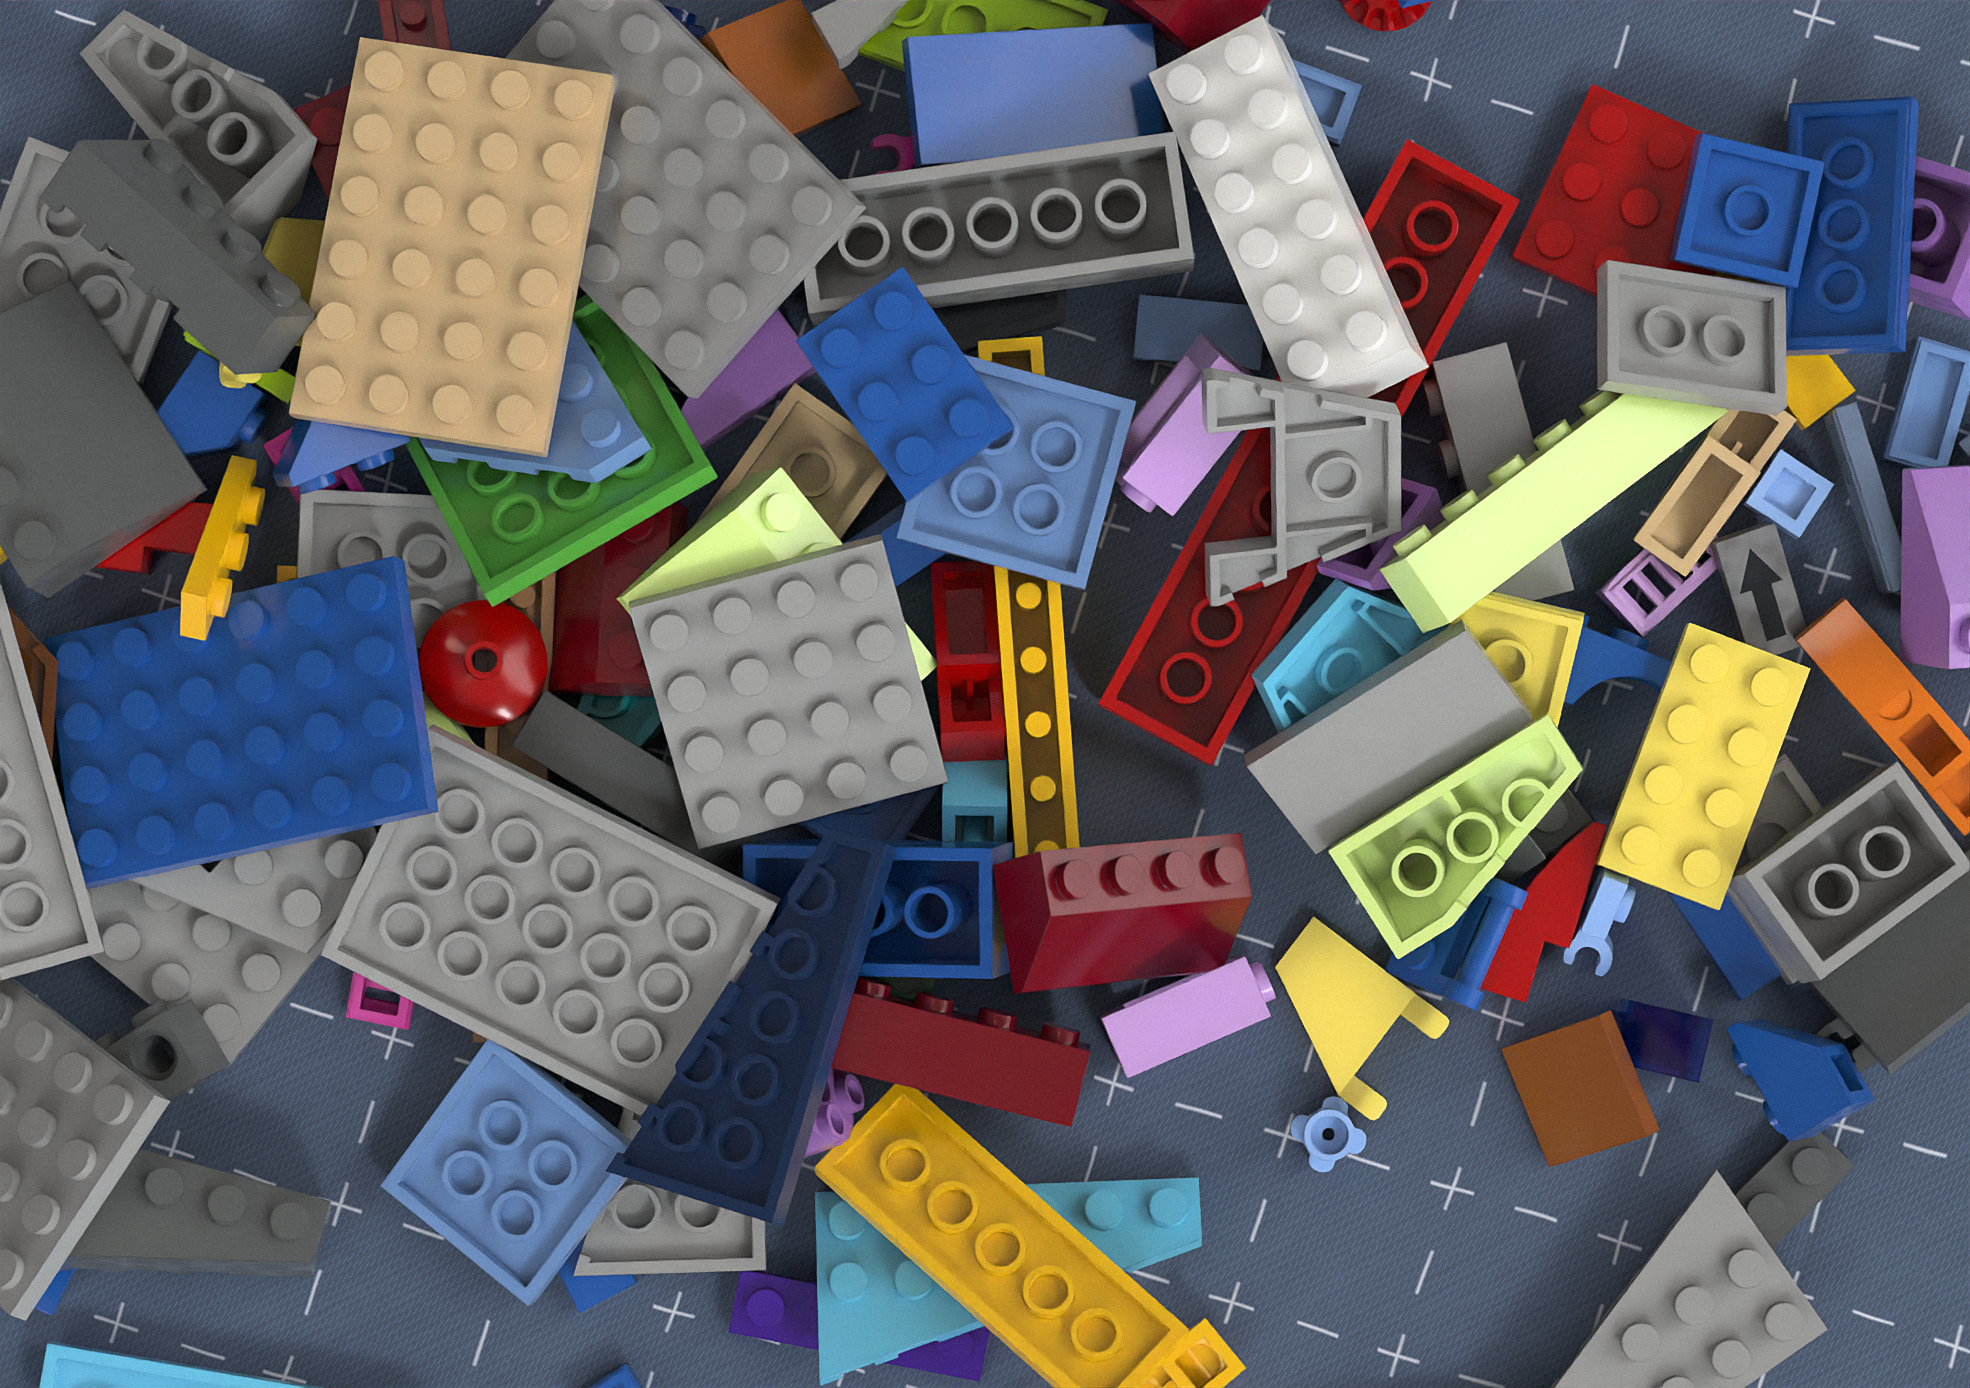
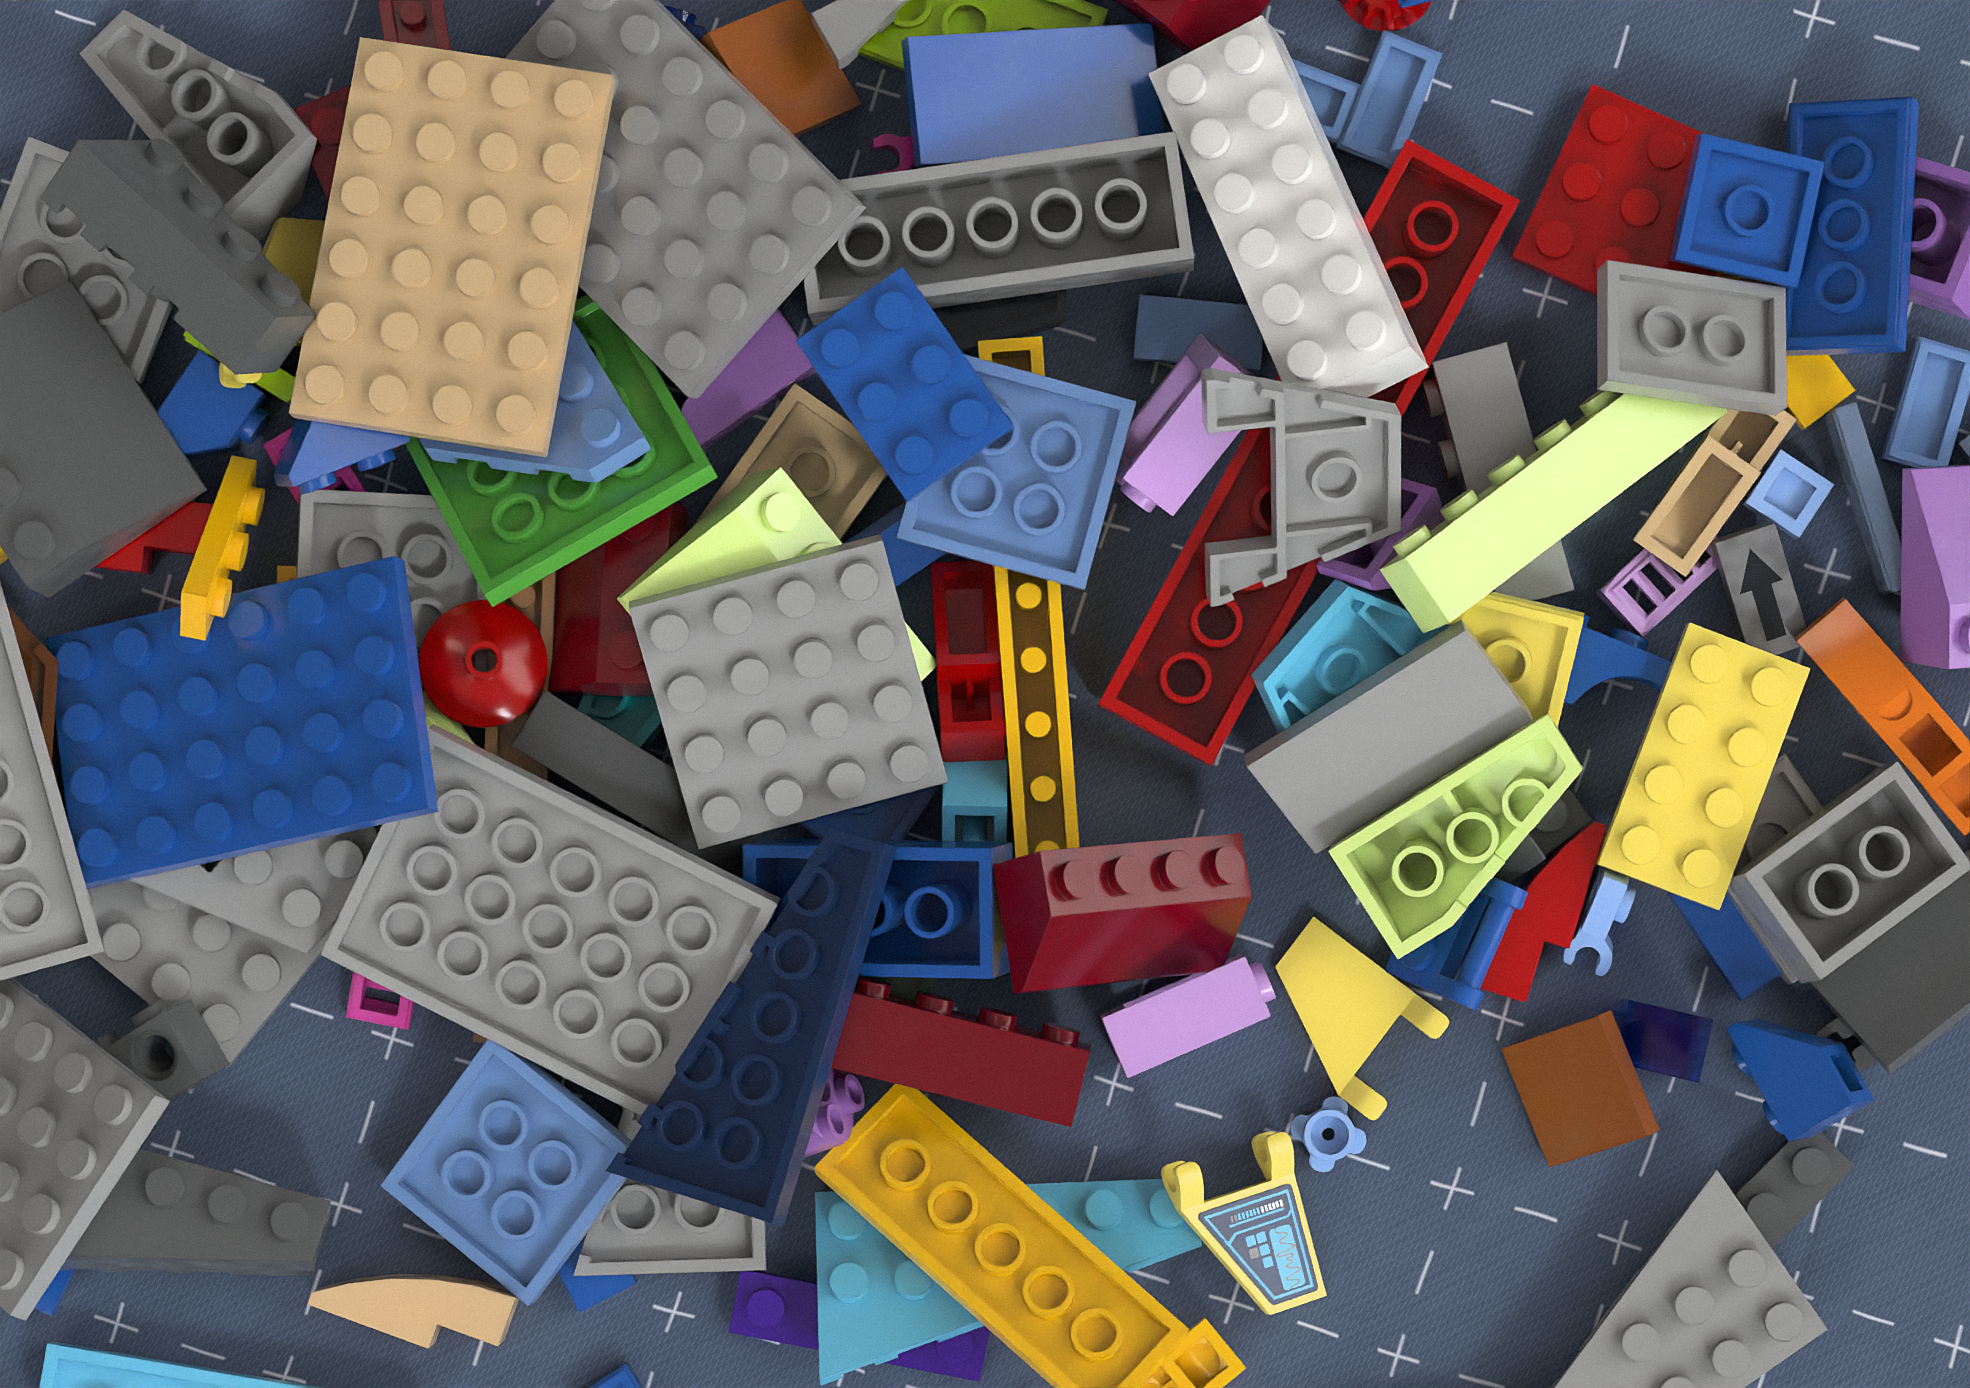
(419, 1304): none -> tan slope
(1255, 1229): none -> flag
(1388, 101): none -> medium blue tile

